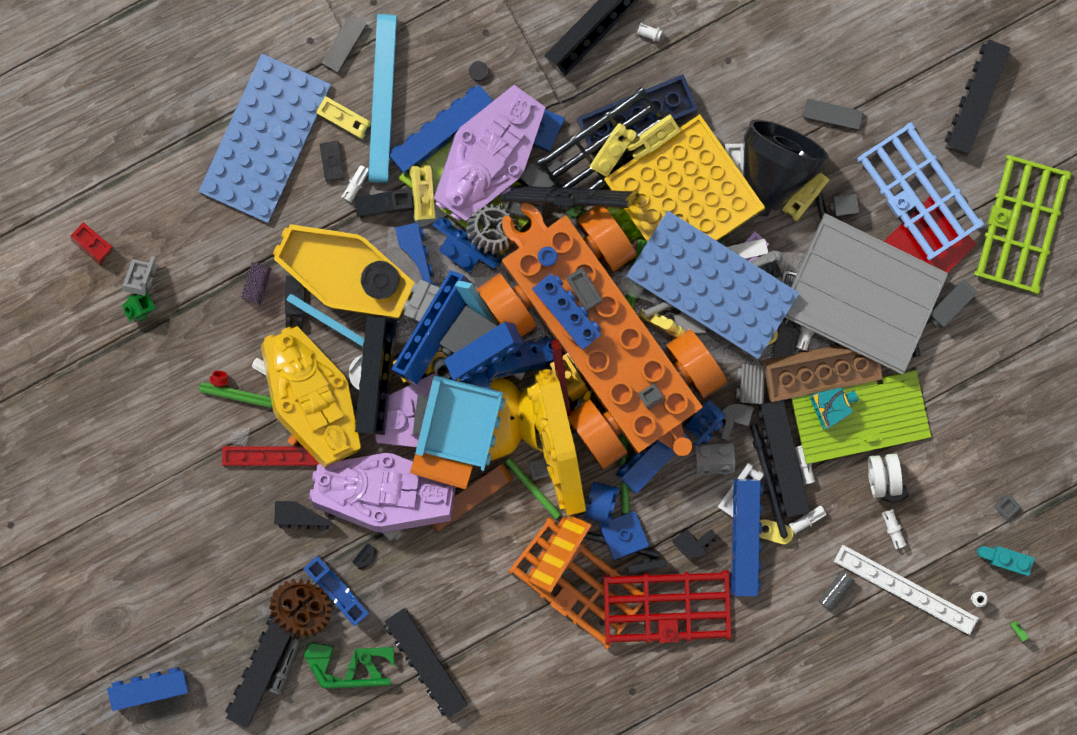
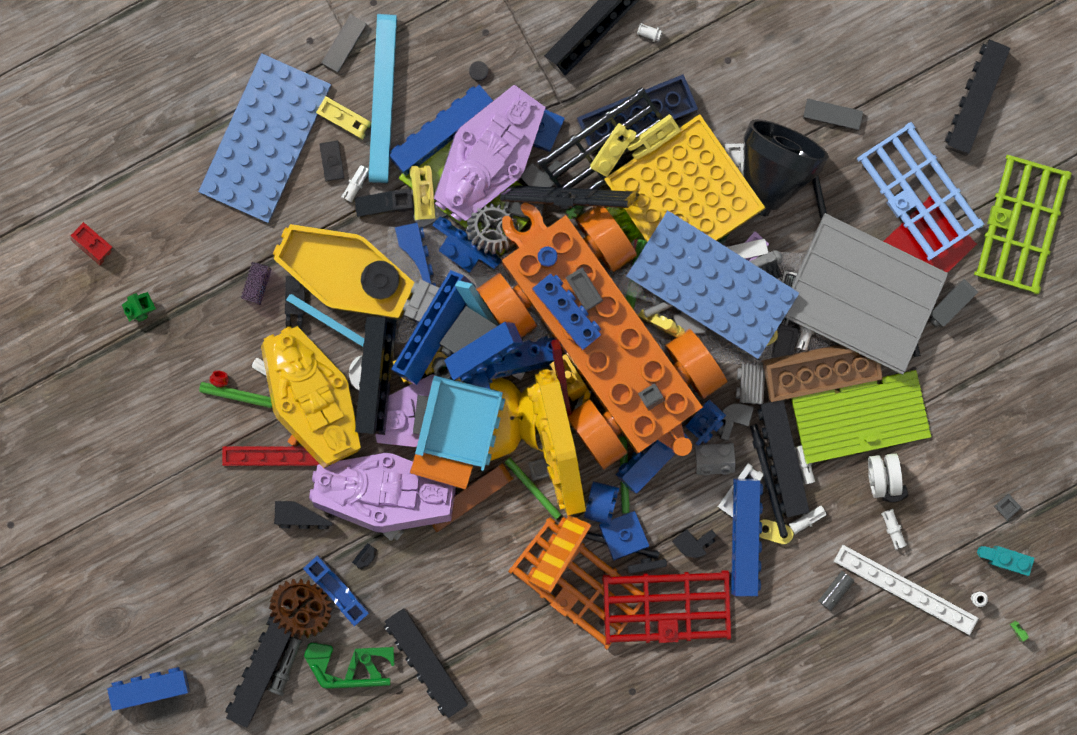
(140, 276): light grey bracket -> none
(240, 436): clear tile -> none
(806, 197): light yellow plate -> none
(832, 406): teal torso -> none
(844, 205): dark grey brick -> none

